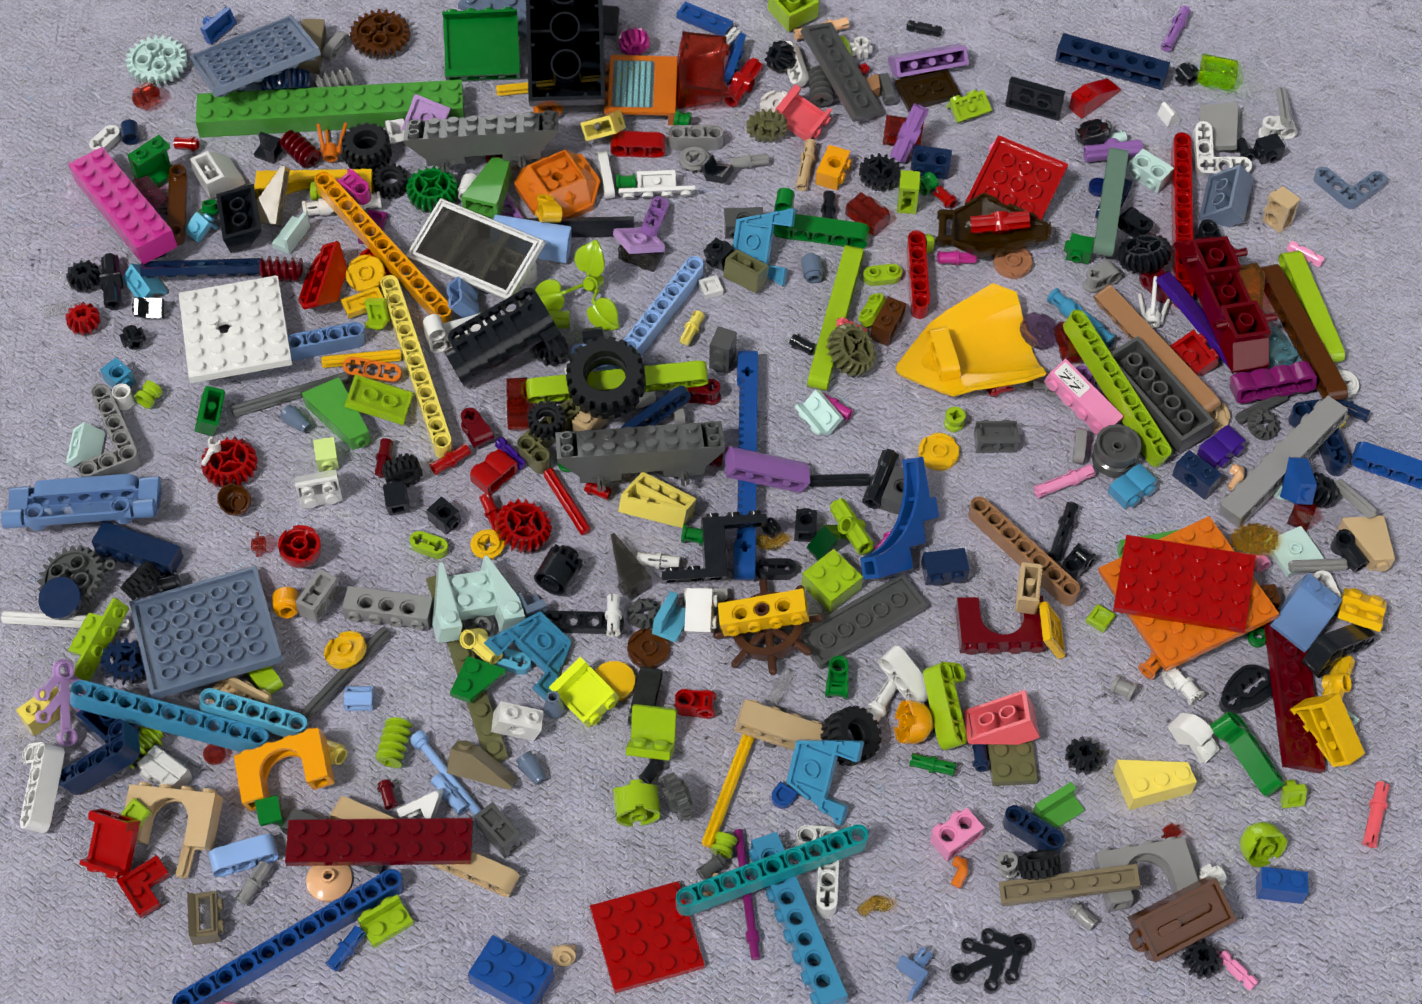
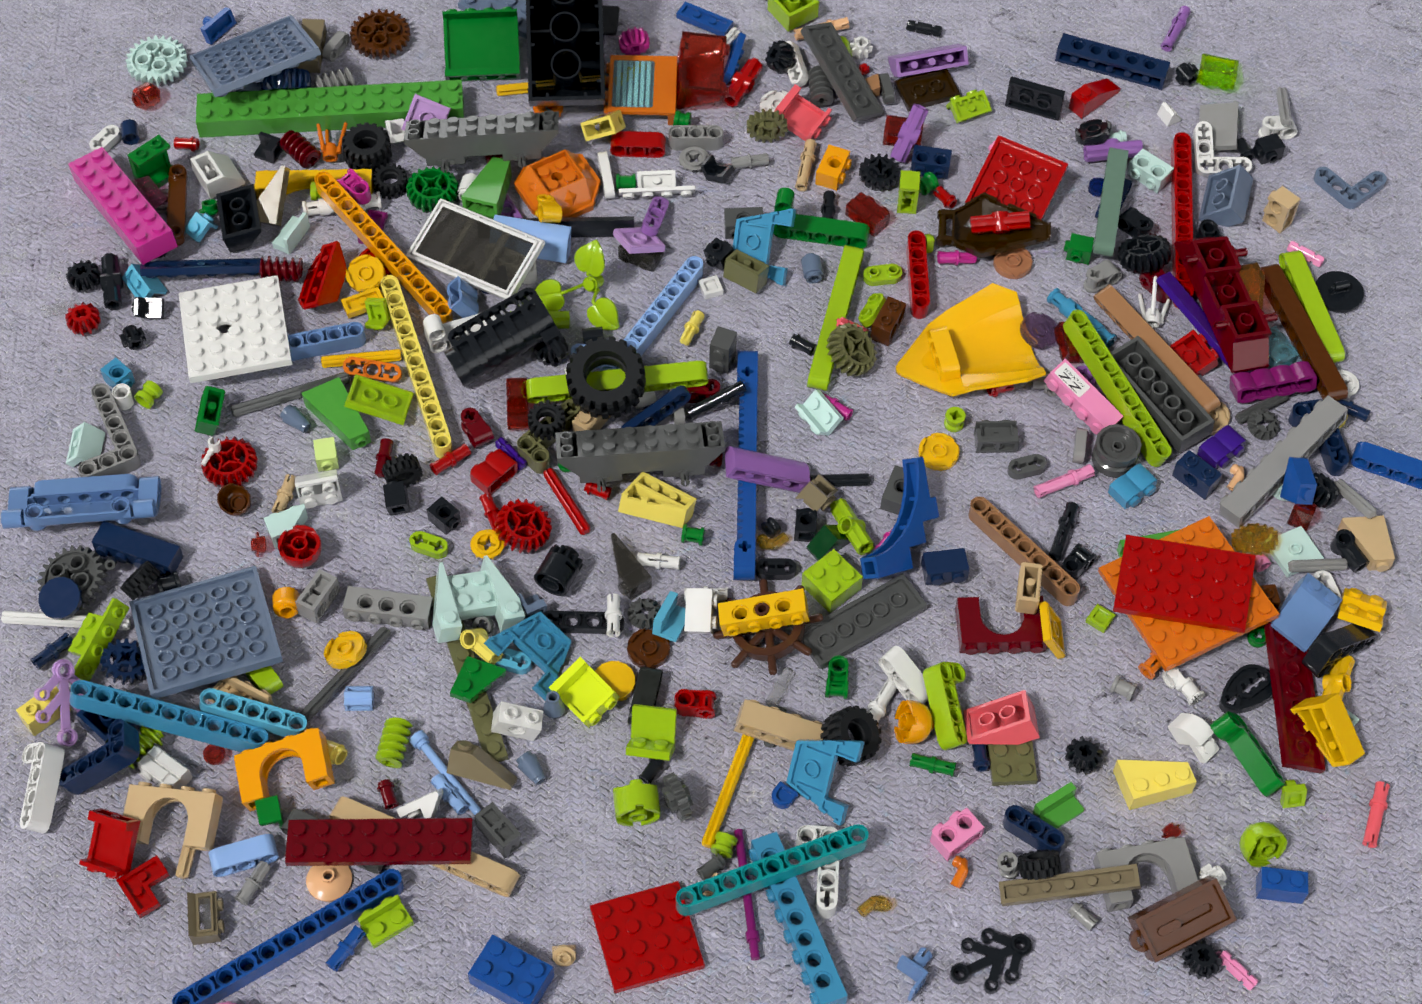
(52, 651): none -> dark blue pin
(137, 810): lime tile -> none
(284, 494): none -> tan pin
(285, 520): none -> light aqua slope
(714, 547): black bracket -> none
(717, 399): none -> black pin
(818, 493): none -> dark tan window
(875, 490): black axle -> none
(1027, 467): none -> dark grey beam
(1340, 291): none -> black shield

